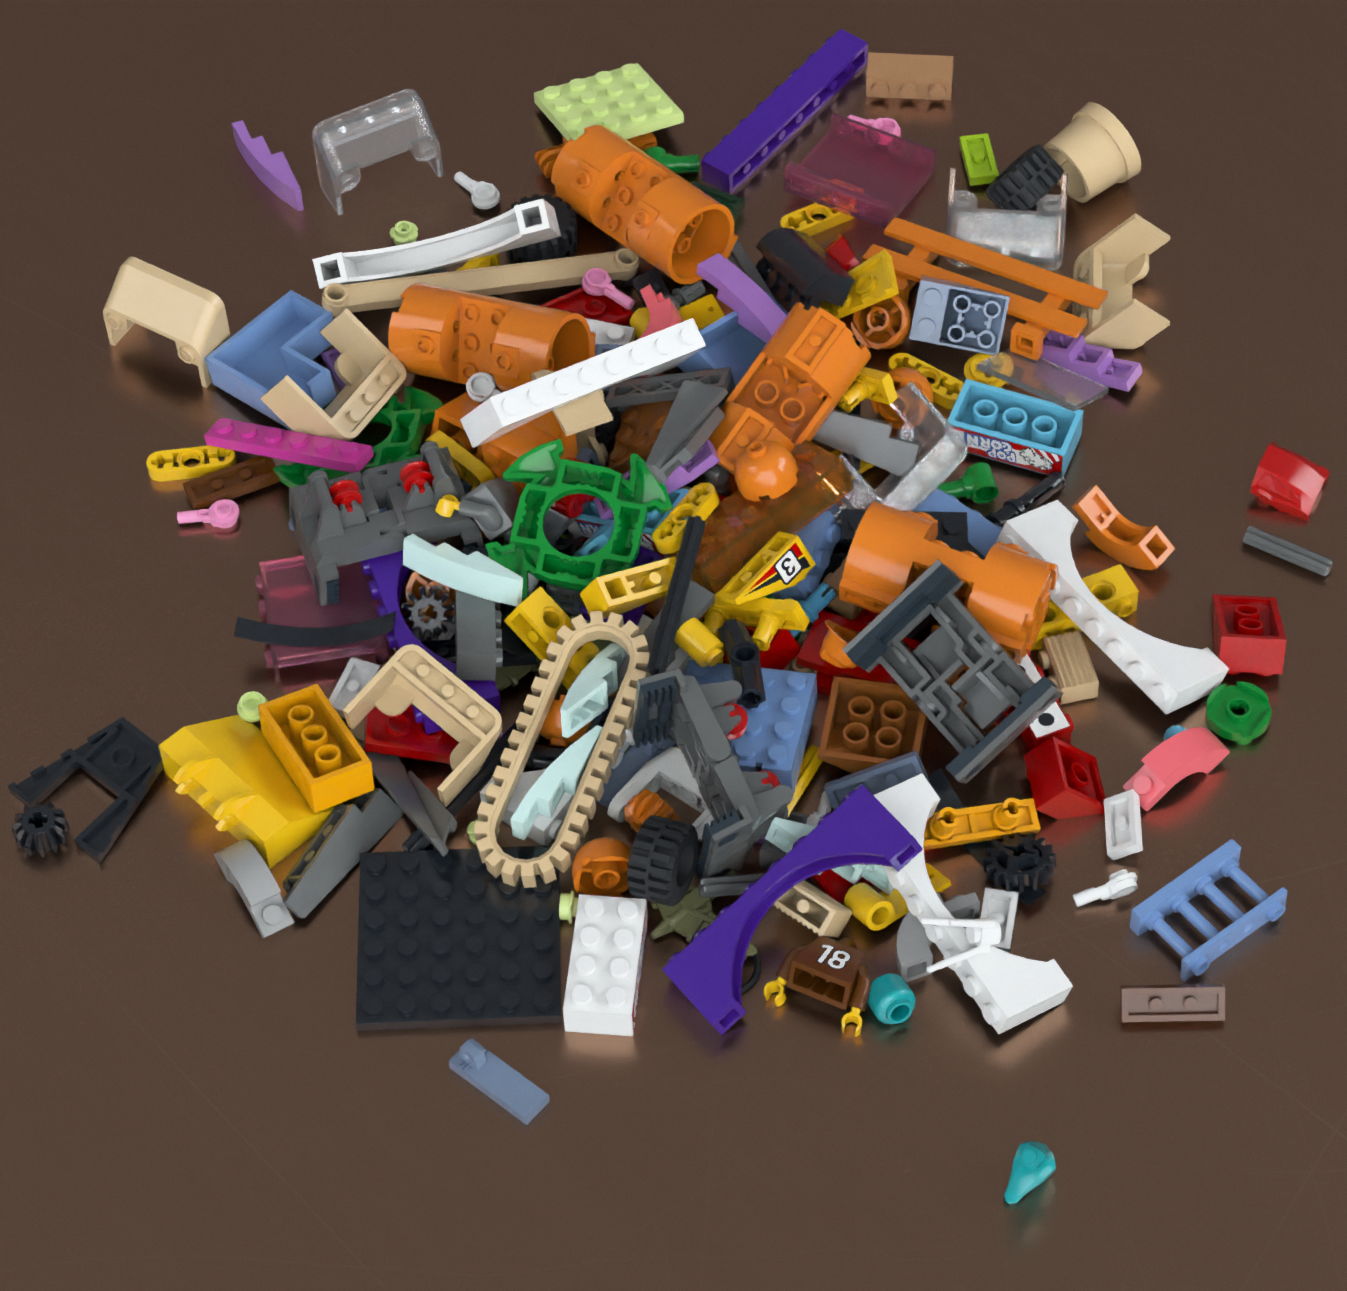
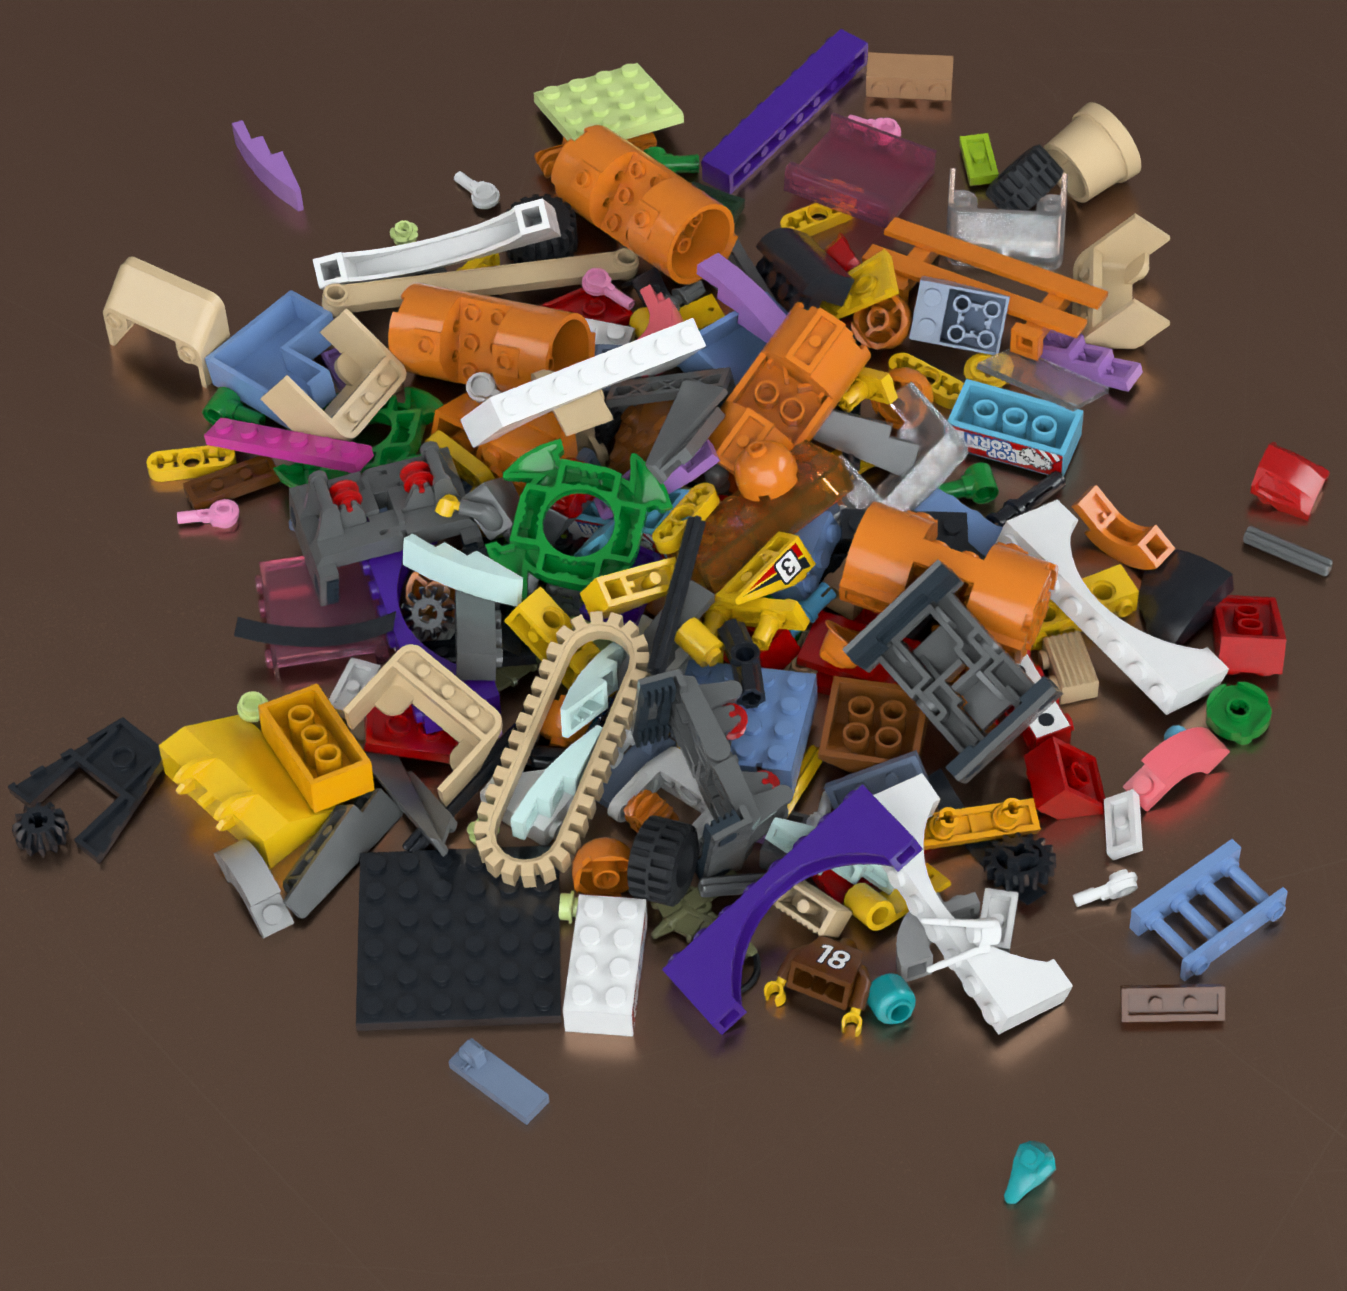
(227, 404): none -> green pin
(370, 136): clear windscreen -> none
(1182, 595): none -> black brick

